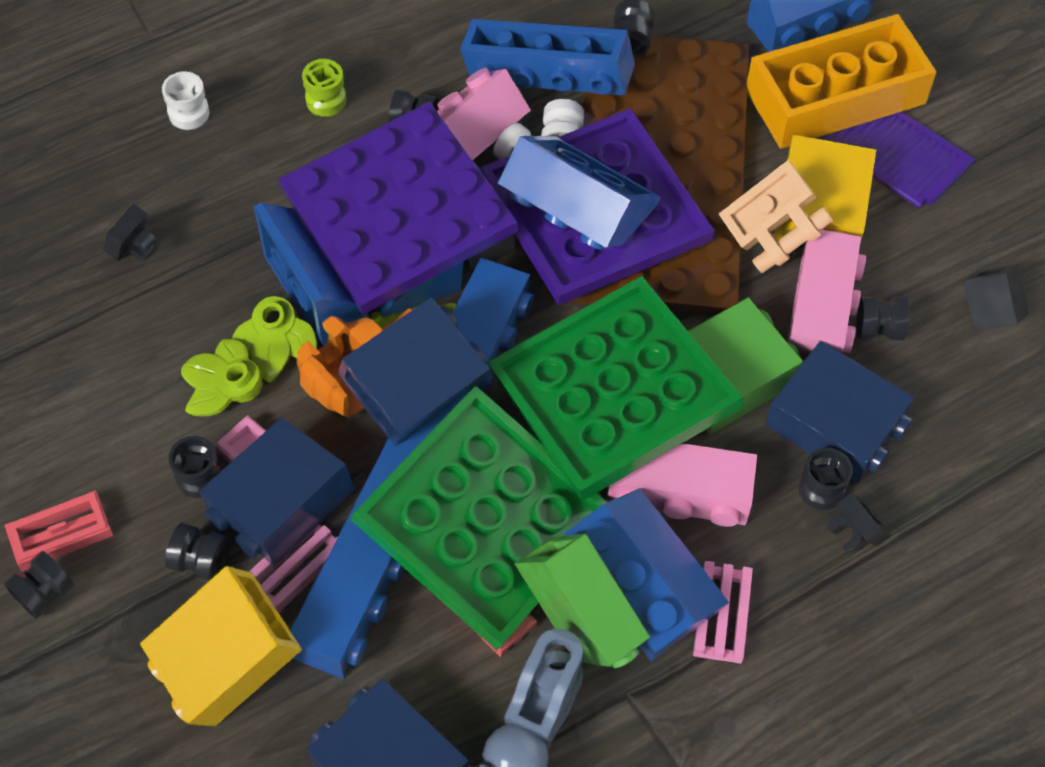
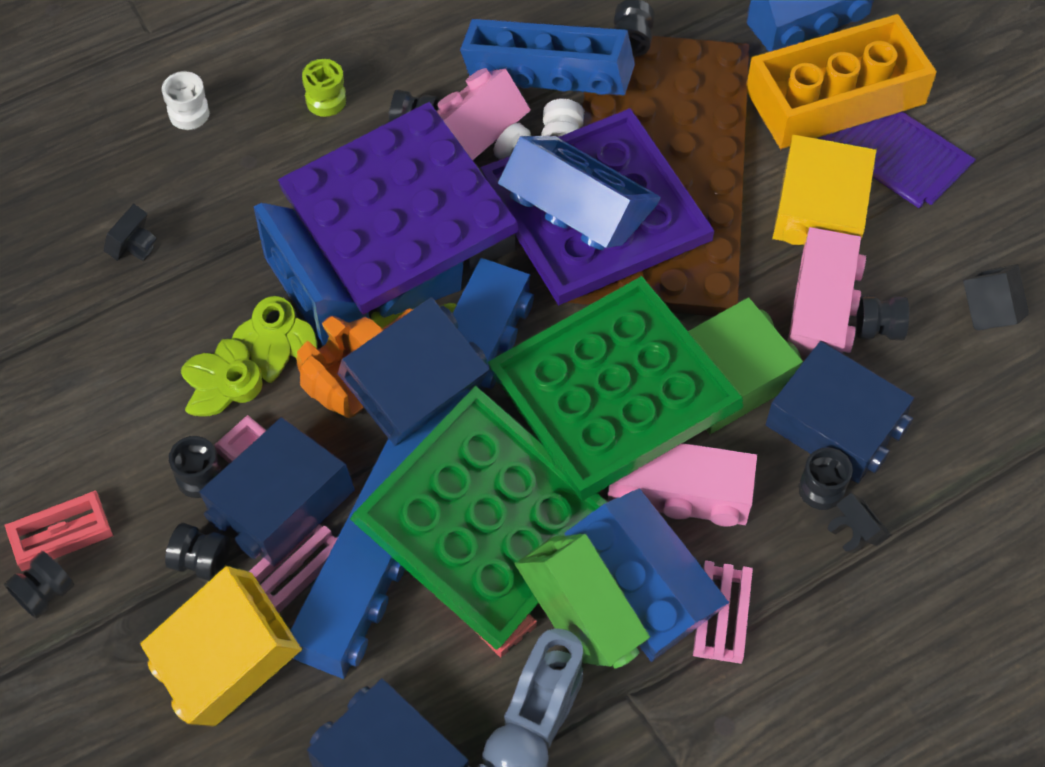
(767, 207): light nougat plate -> none

